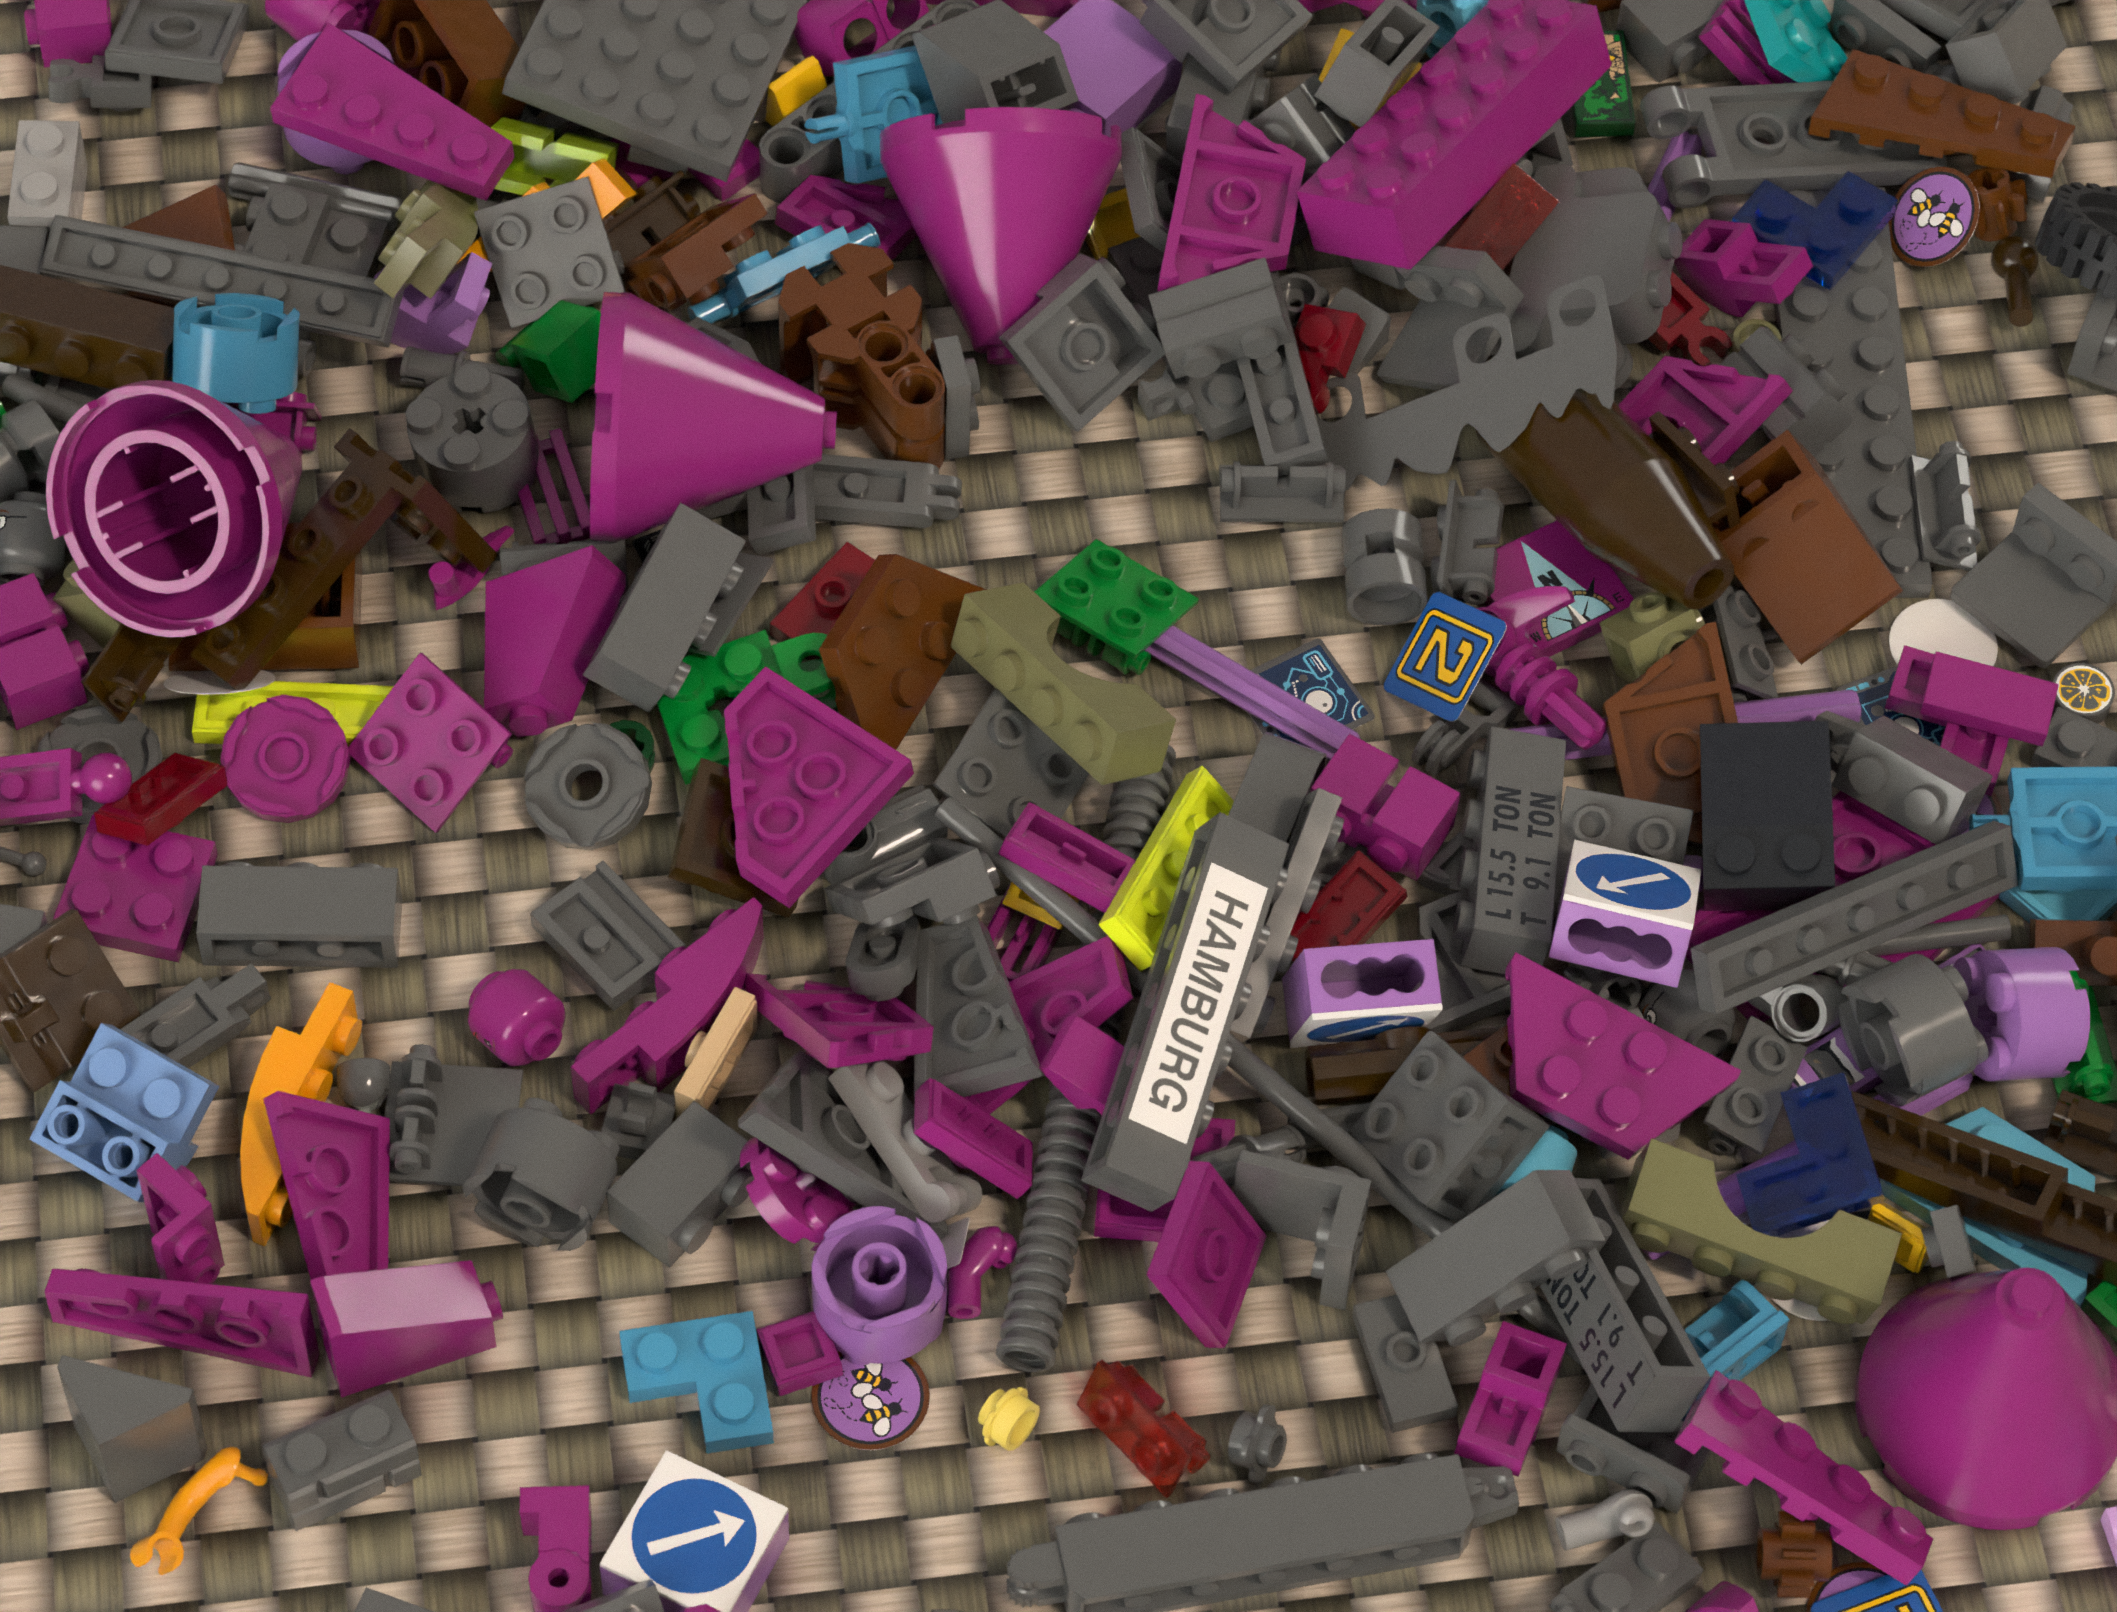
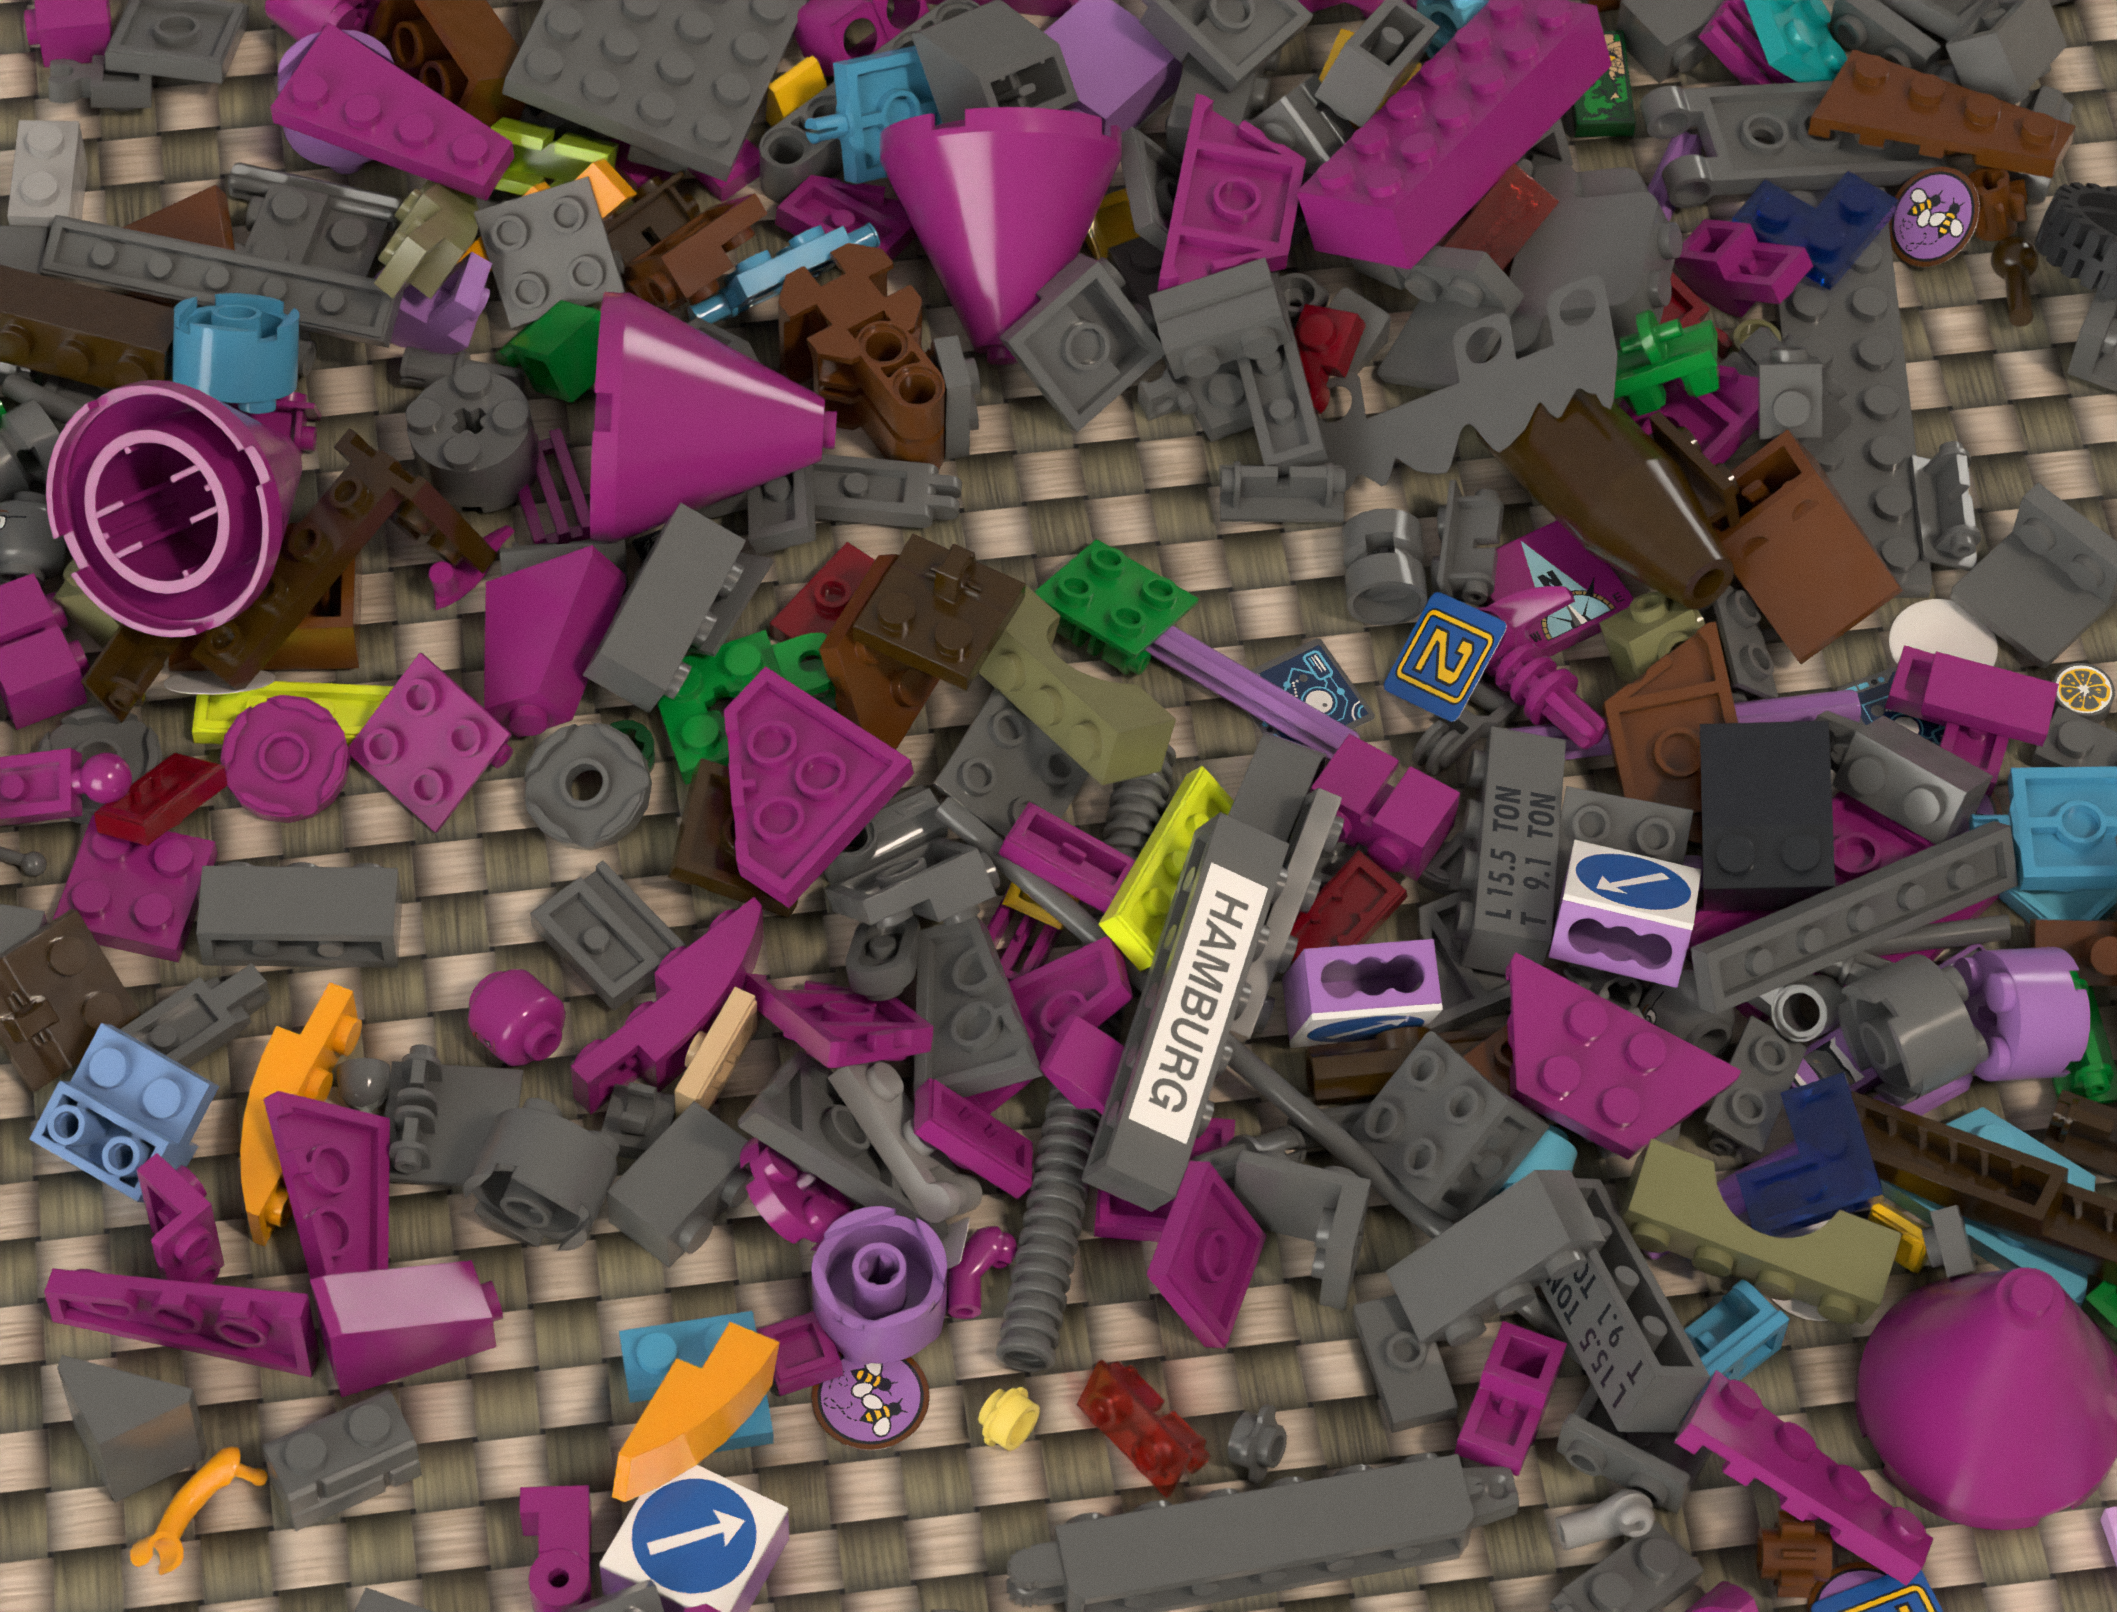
(696, 1411): none -> light orange slope
(939, 611): none -> dark brown hinge
(1663, 354): none -> green hips
(1789, 393): none -> dark grey bracket

